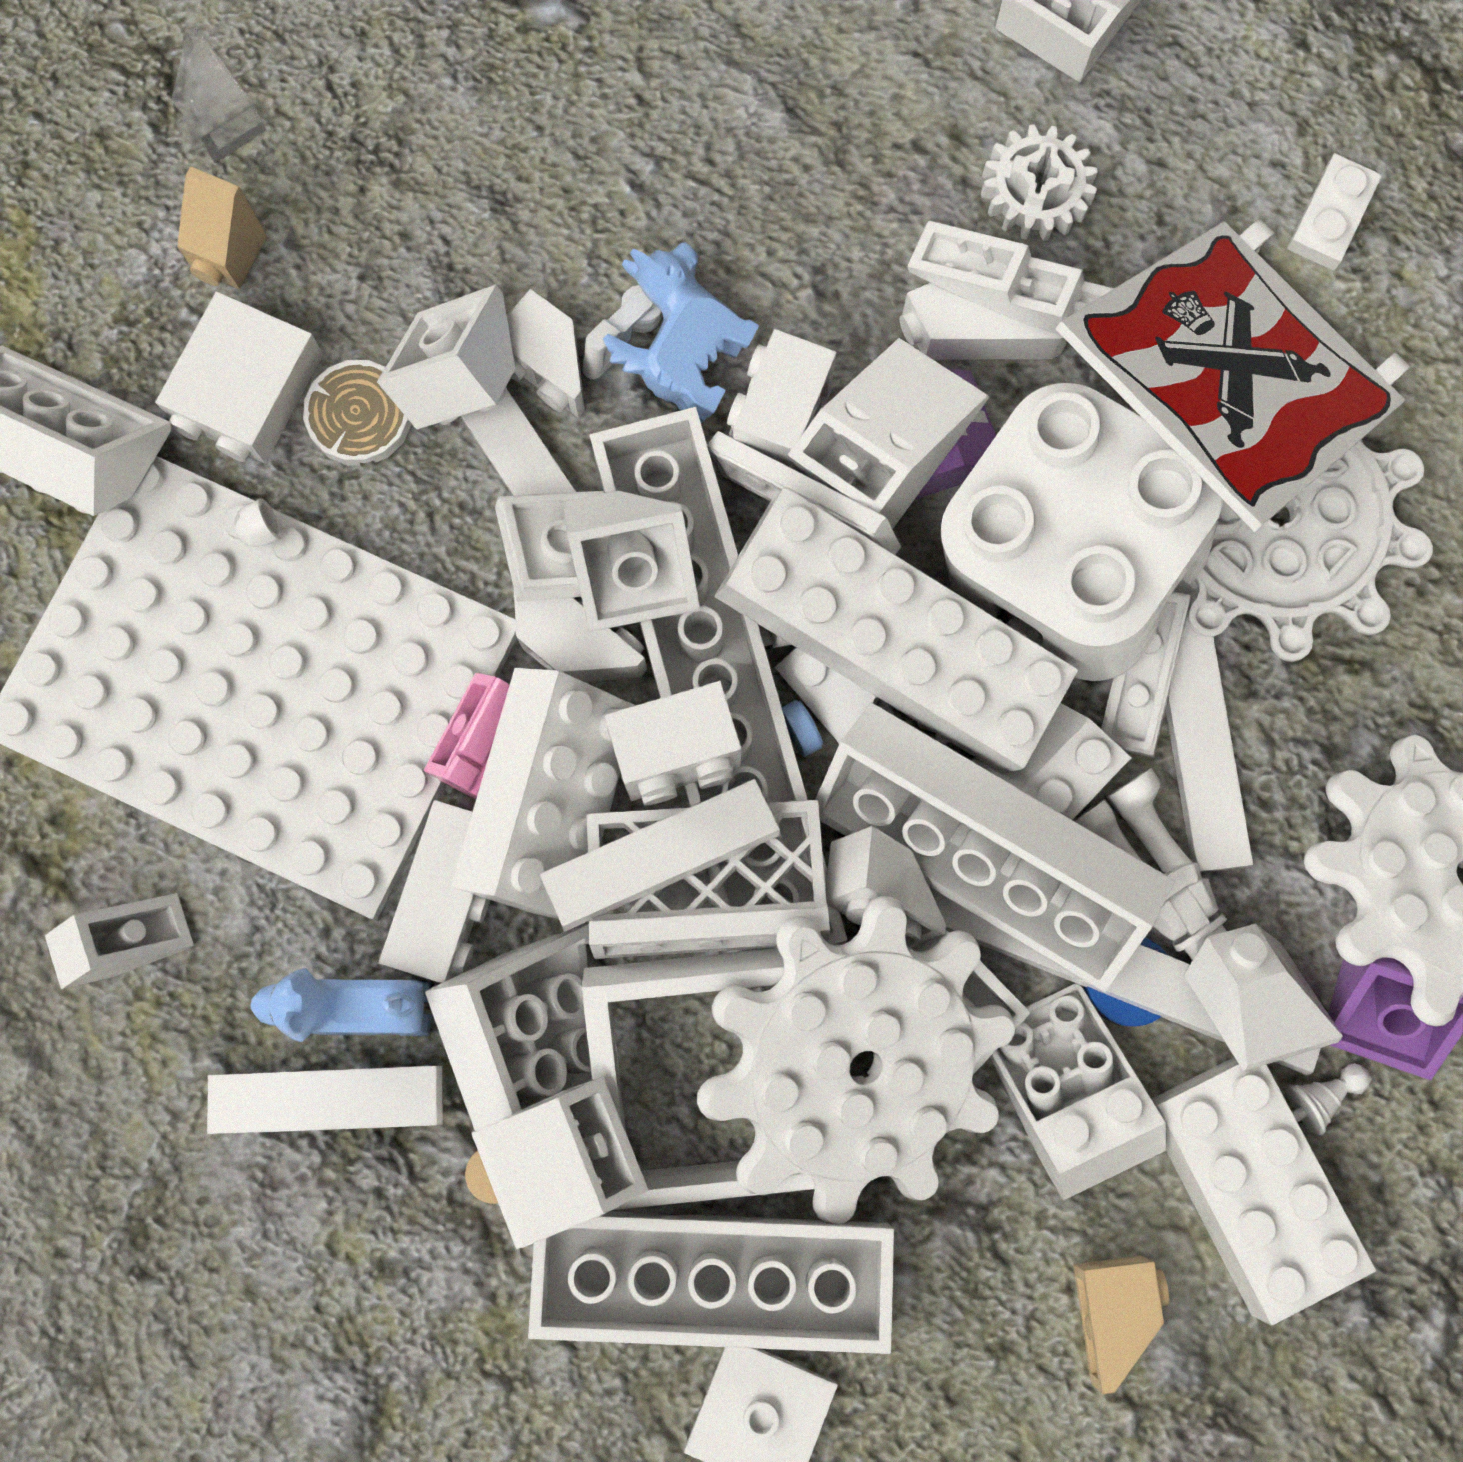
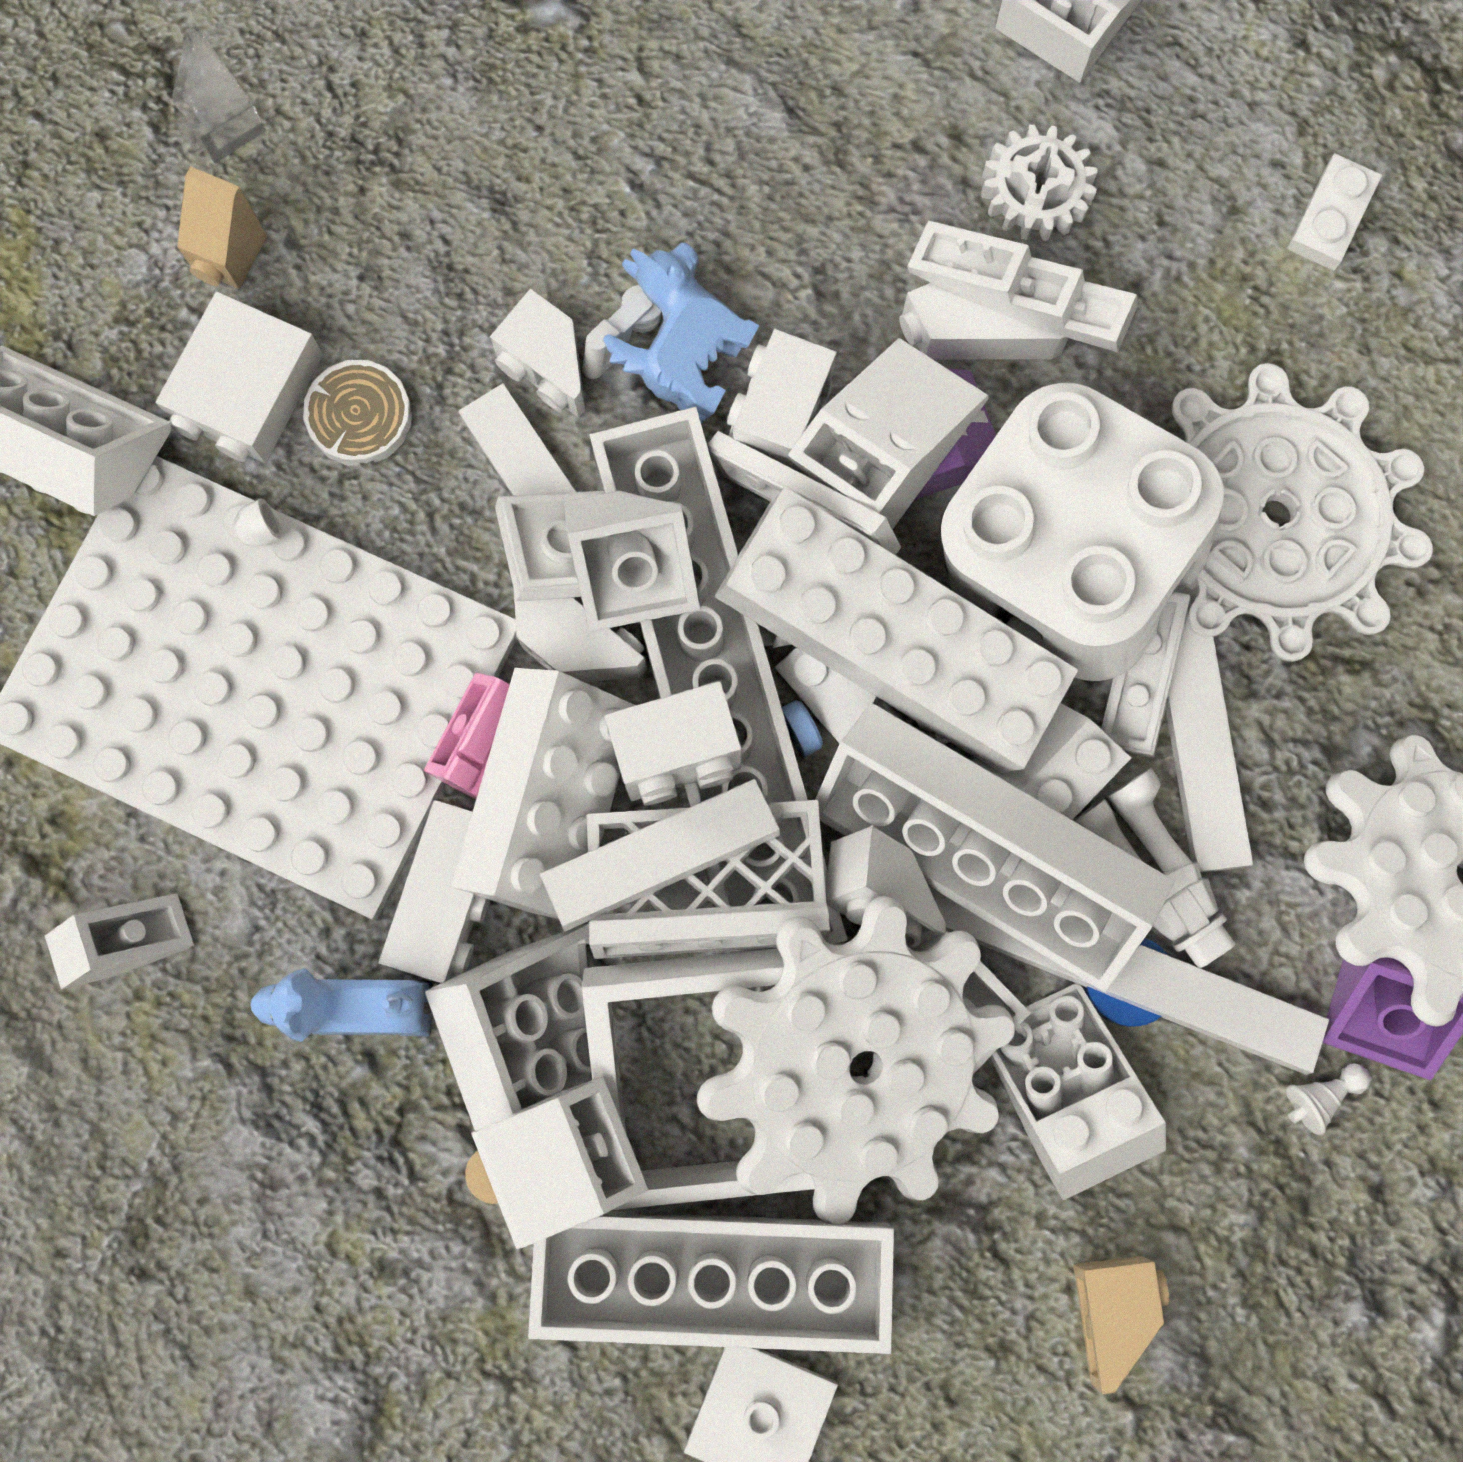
(325, 1100): white slope -> none
(452, 360): white slope -> none
(1235, 370): flag -> none
(1258, 998): white slope -> none
(1260, 1190): white brick -> none

